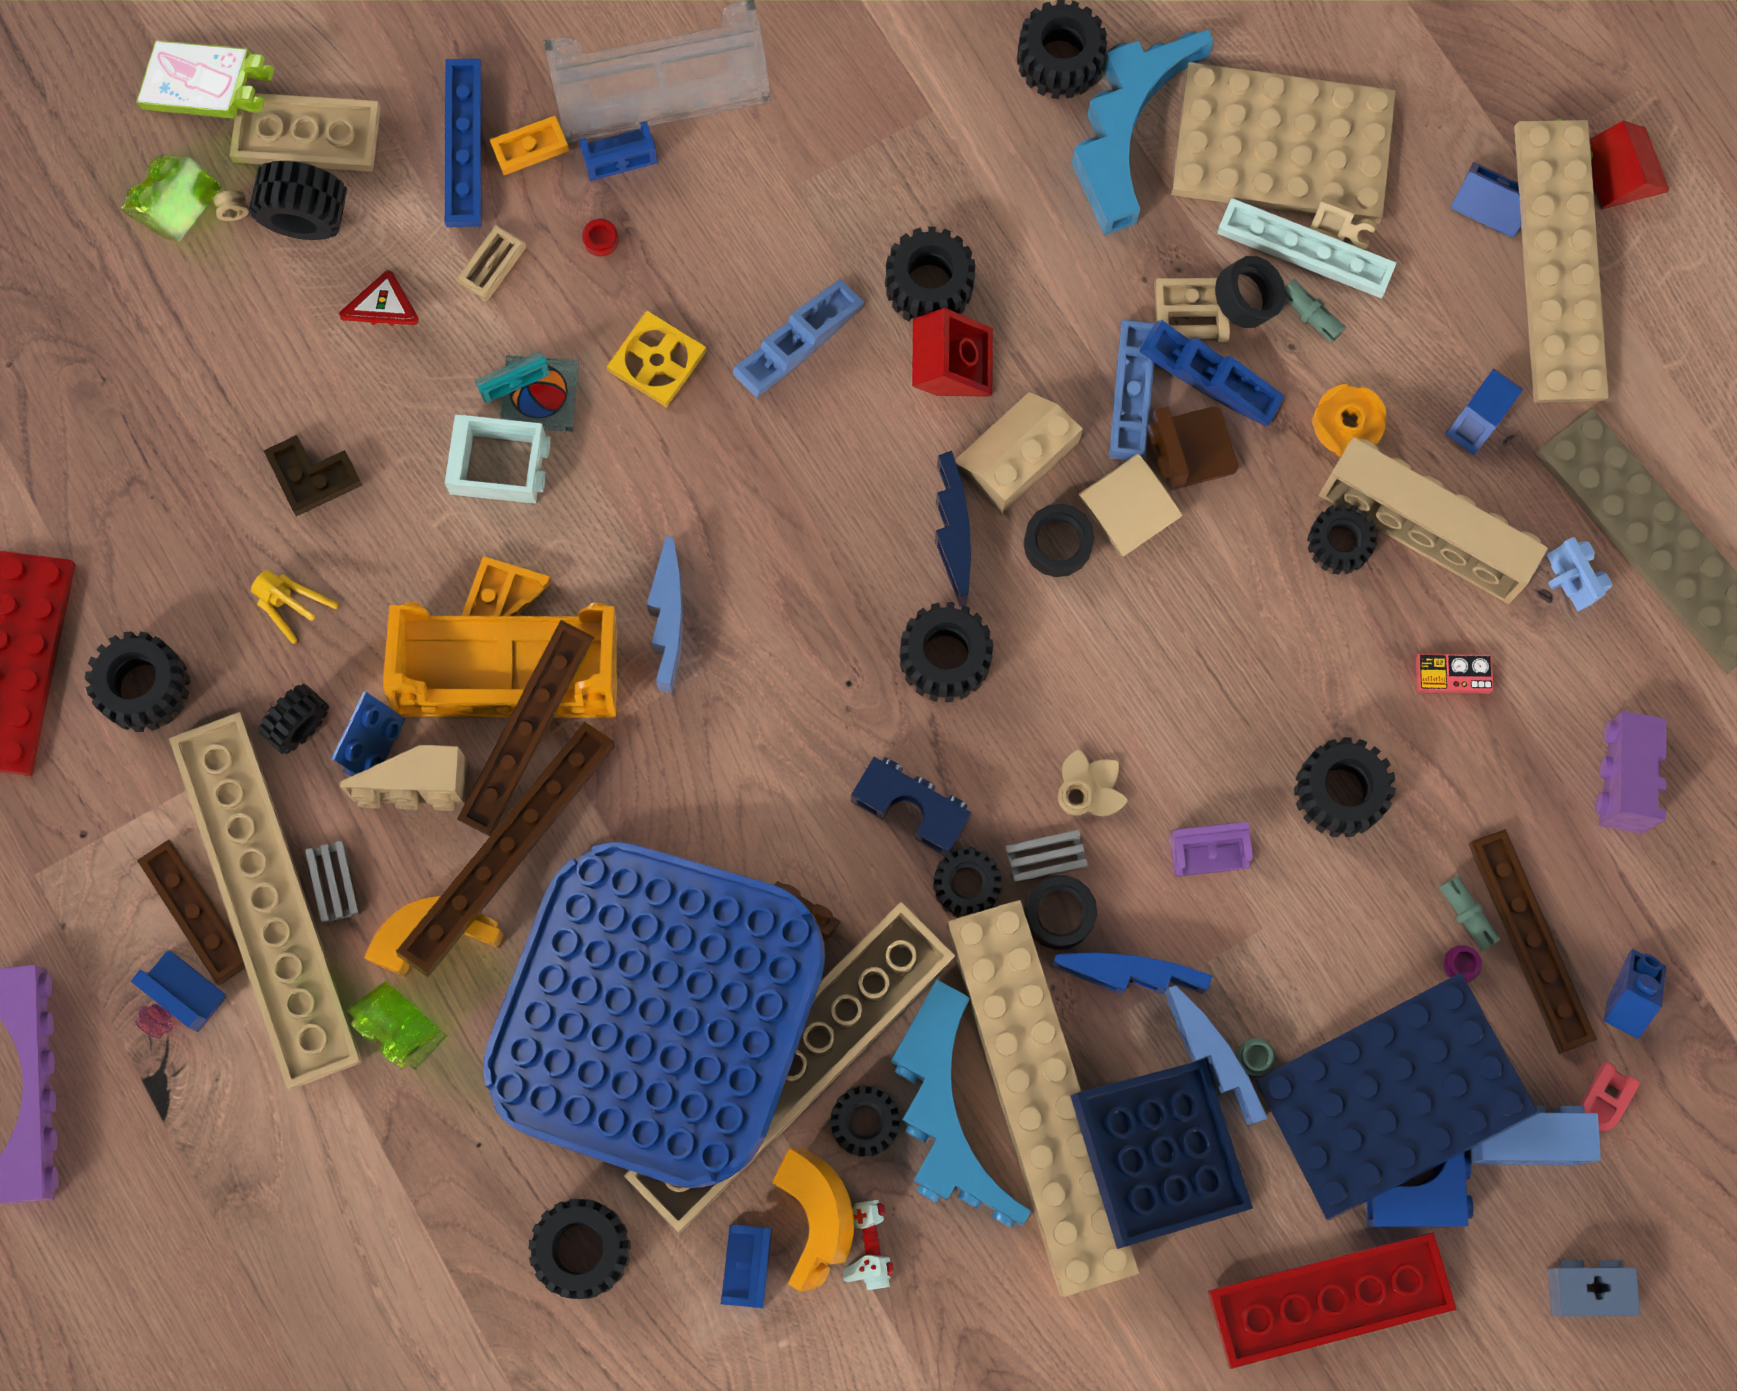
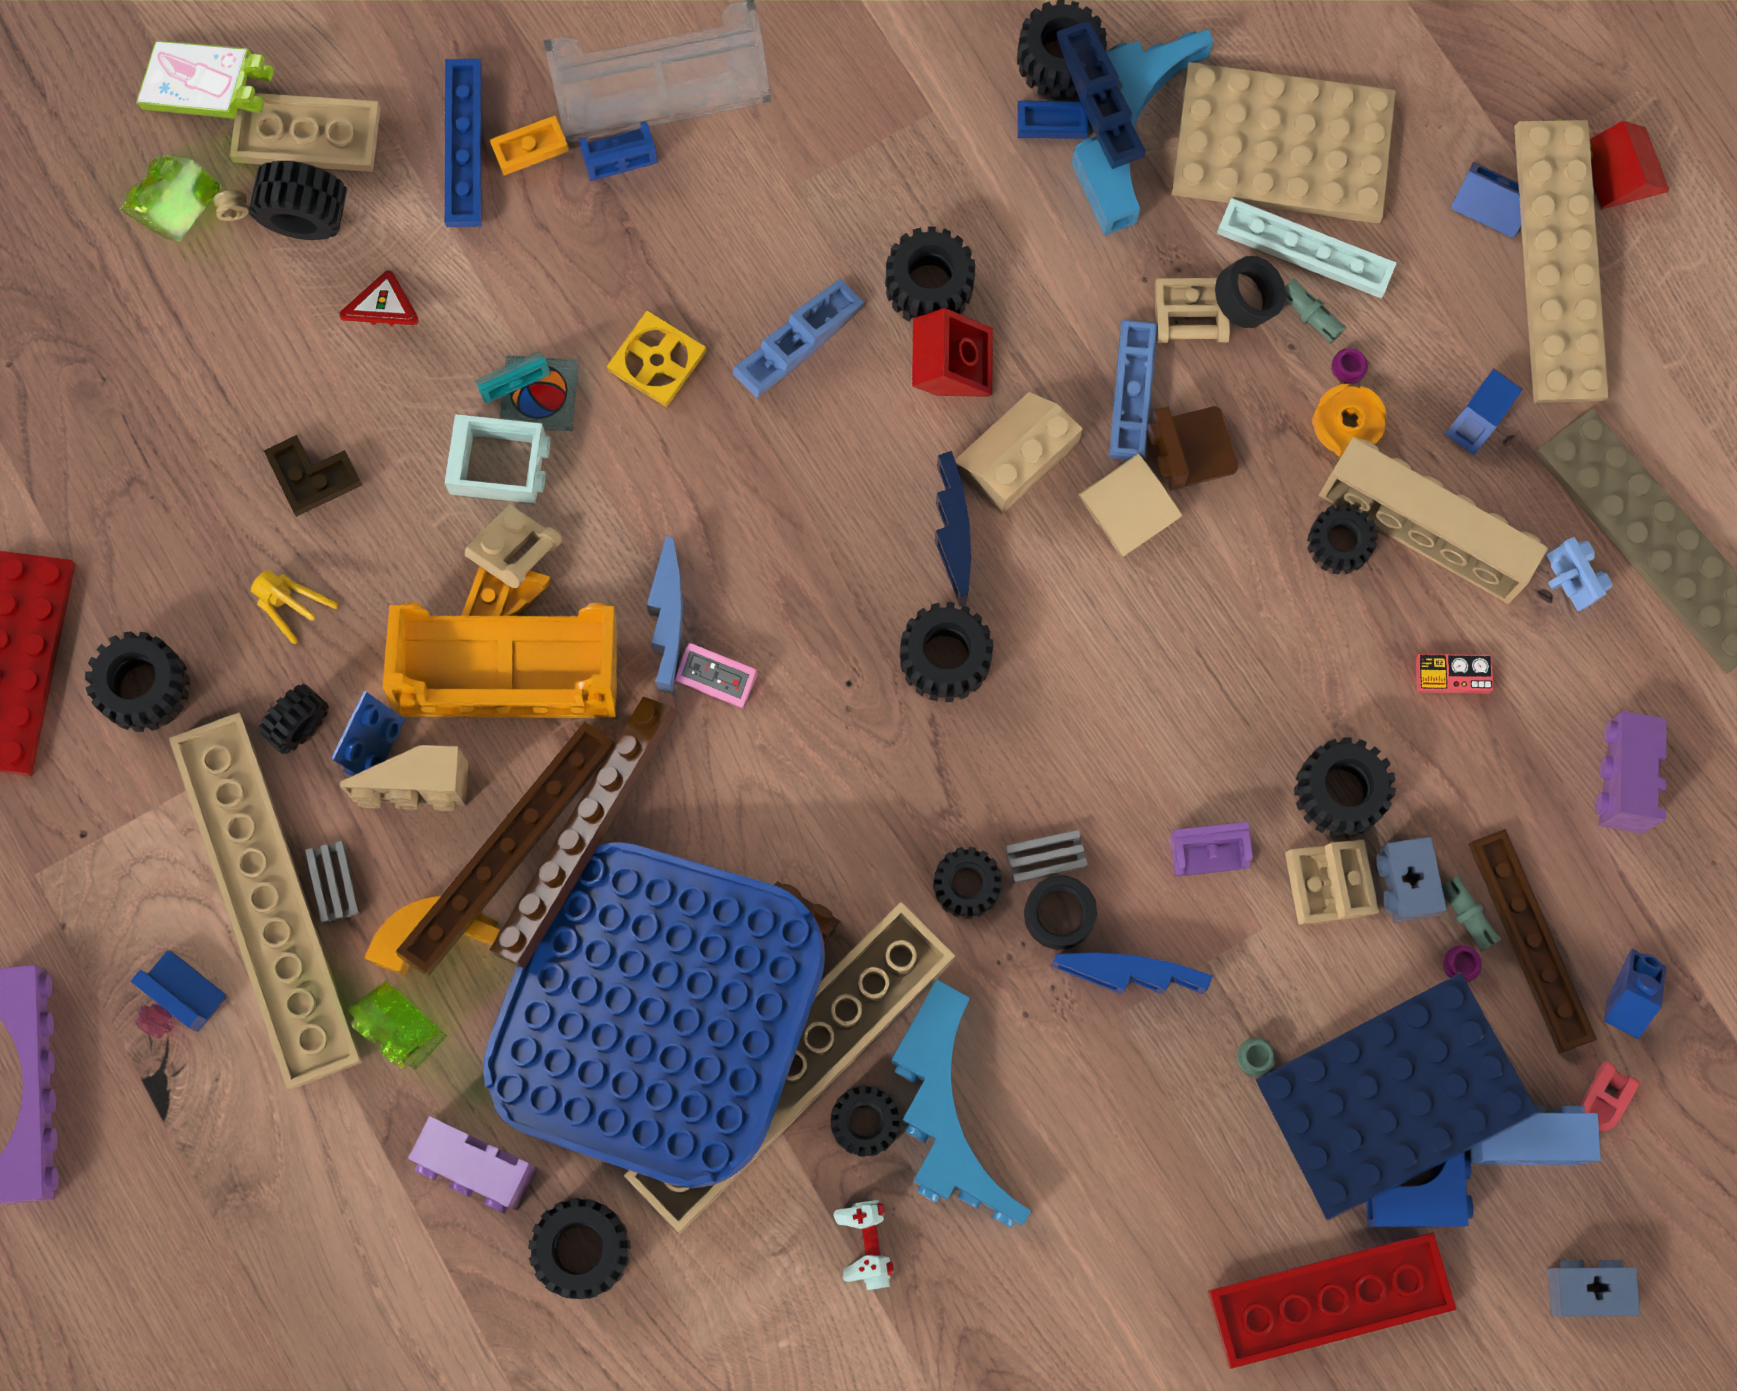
(193, 911): reddish brown tile -> none
(471, 1165): none -> wedge
(486, 292): tan tile -> none
(504, 538): none -> tan plate
(525, 728): reddish brown tile -> none
(583, 832): none -> reddish brown plate
(600, 237): red tile -> none
(716, 675): none -> slope
(746, 1266): blue hinge -> none
(828, 1214): light orange arch -> none
(886, 785): dark blue arch -> none
(1034, 1091): tan brick -> none
(1051, 120): none -> blue tile
(1067, 514): black tyre -> none
(1094, 784): tan plate -> none
(1100, 95): none -> dark blue slope
(1161, 1153): dark blue plate -> none
(1205, 1042): medium blue slope -> none
(1211, 374): blue slope -> none
(1331, 882): none -> tan slope
(1338, 222): tan plate -> none
(1349, 366): none -> magenta plate
(1418, 861): none -> sand blue brick

